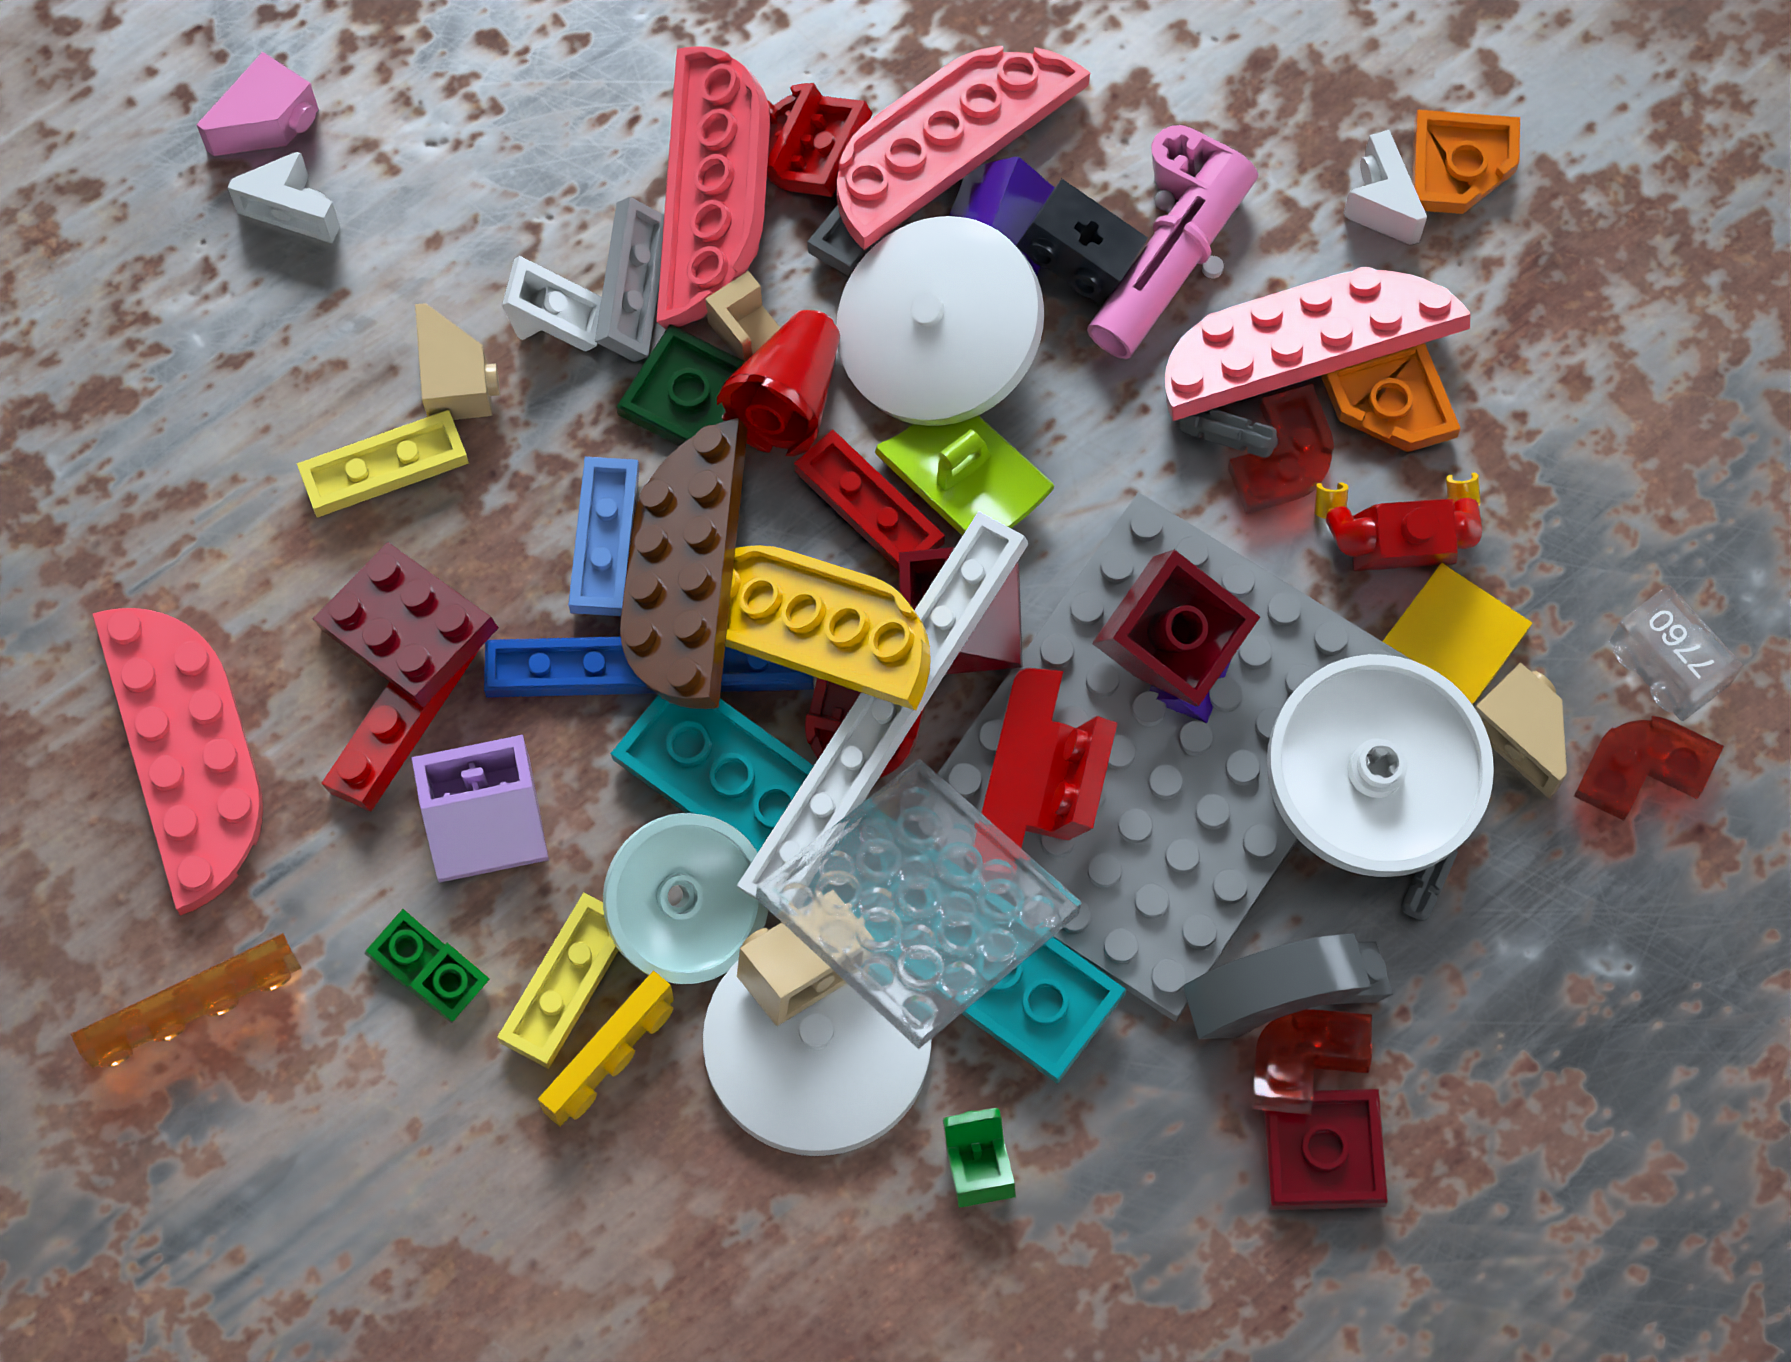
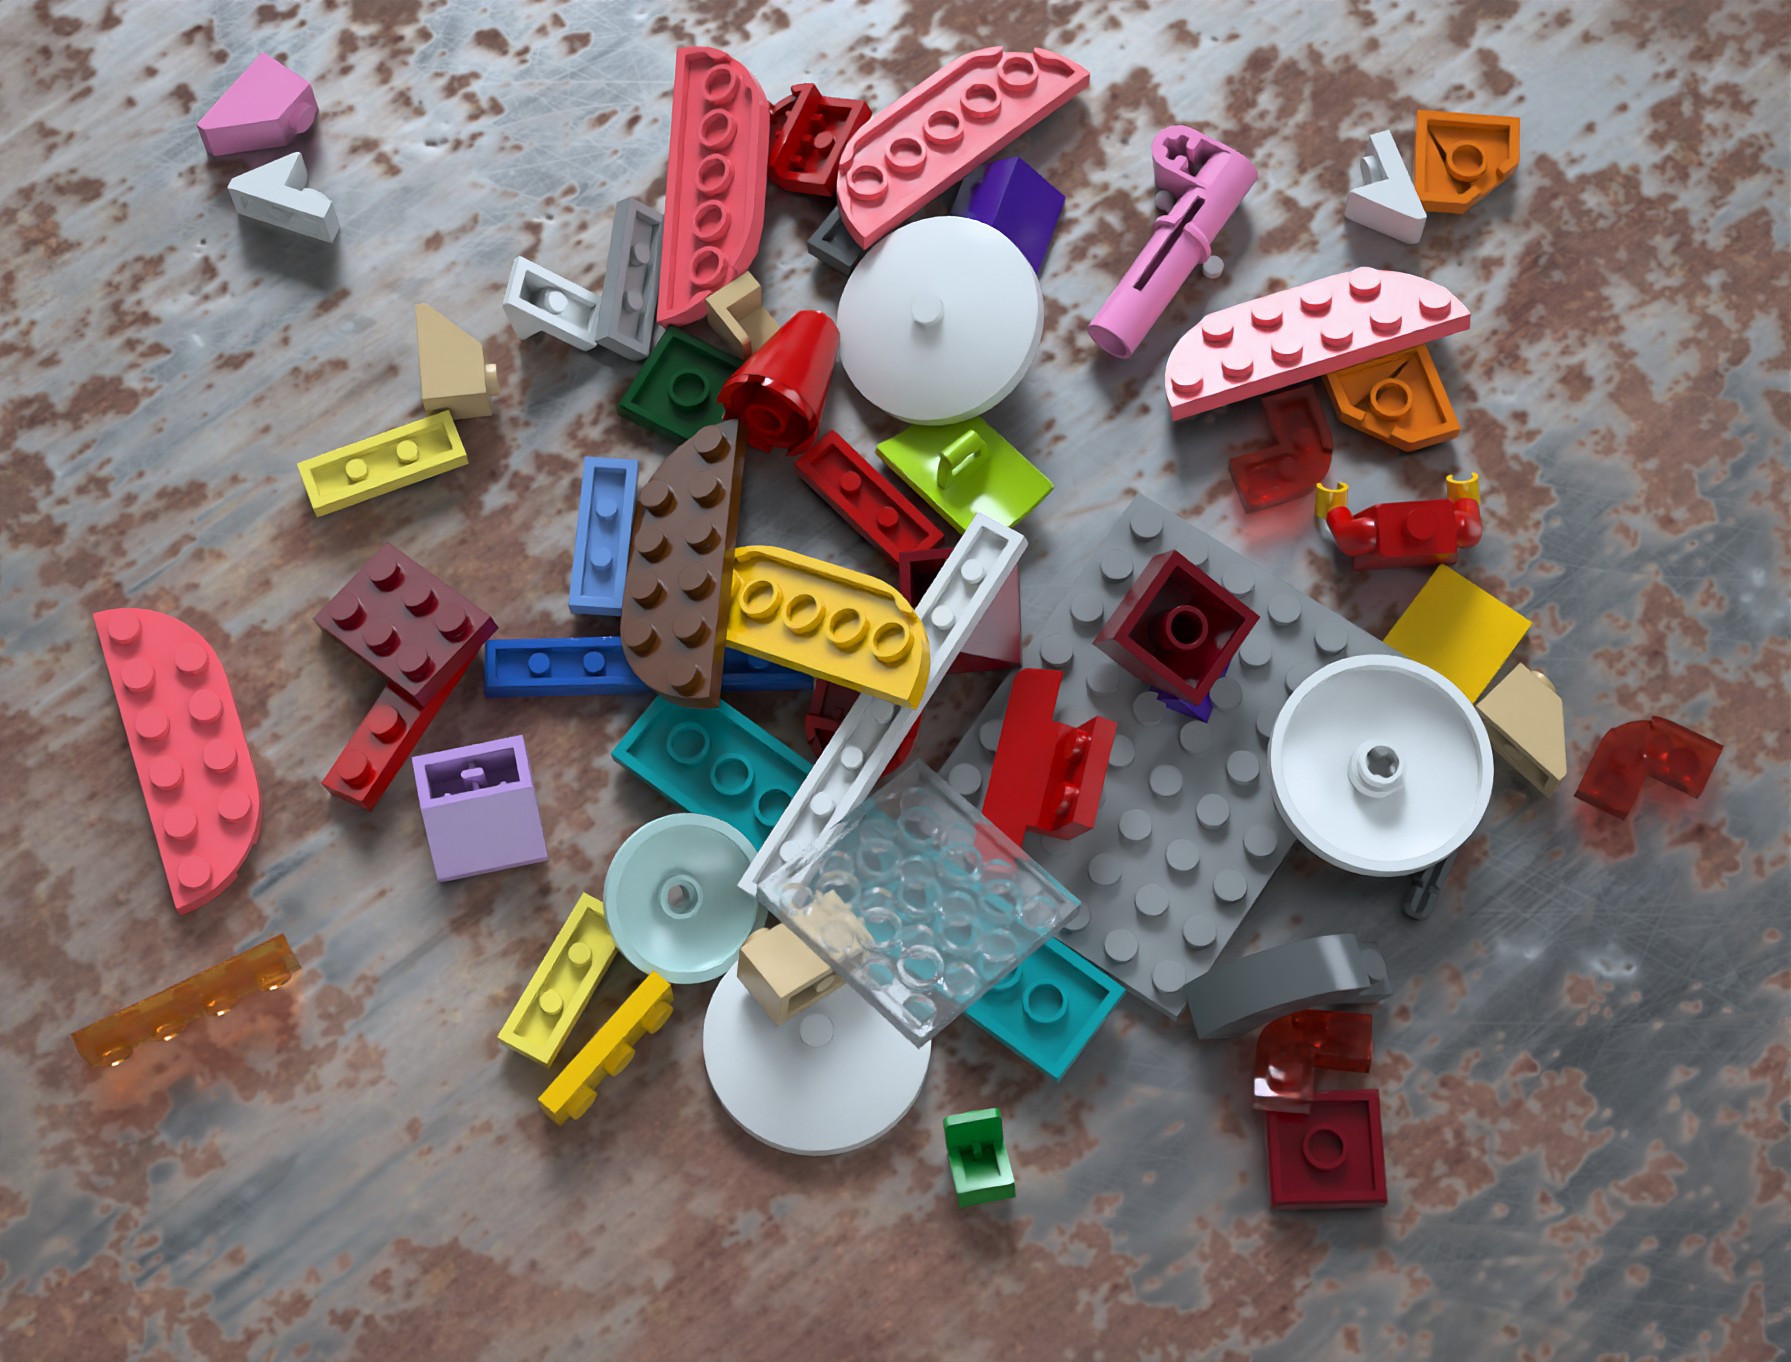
(426, 966): green slope -> none
(1081, 242): black brick -> none
(1231, 432): dark grey axle -> none
(1674, 653): clear brick -> none

